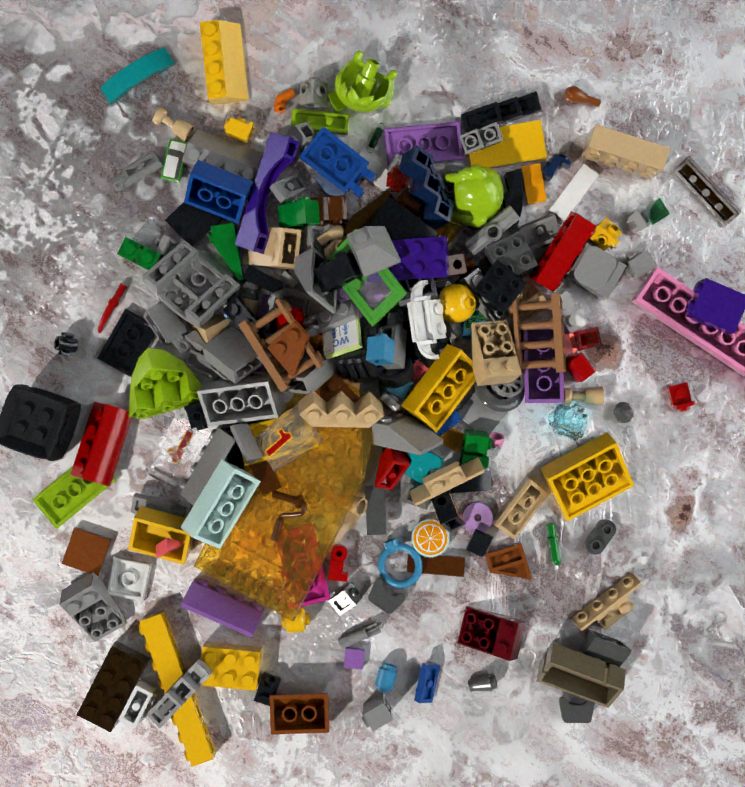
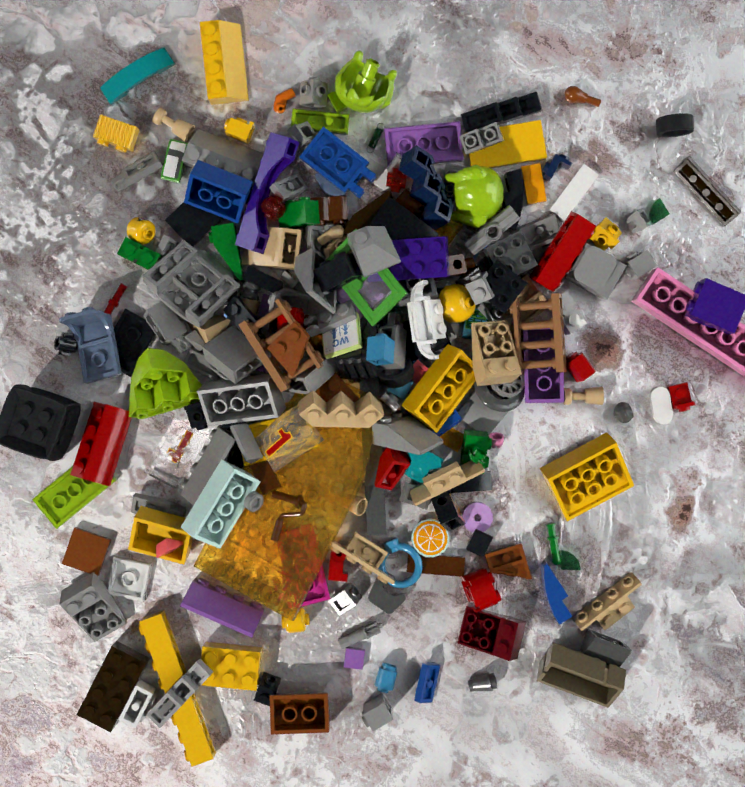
(95, 343): none -> sand blue bracket
(116, 133): none -> yellow brick
(141, 230): none -> yellow head
(253, 501): none -> light grey tile
(273, 207): none -> clear red gear
(365, 553): none -> tan bracket
(476, 455): none -> green plate
(479, 287): none -> light grey bracket
(480, 590): none -> red brick
(520, 508): tan slope -> none
(554, 594): none -> blue slope
(568, 421): clear light blue helmet -> none
(569, 561): none -> clear green tile
(576, 712): dark grey piece -> none
(585, 339): clear red slope -> none
(598, 535): dark grey plate -> none
(625, 151): tan brick -> none
(661, 405): none -> white tile
(674, 125): none -> black tyre

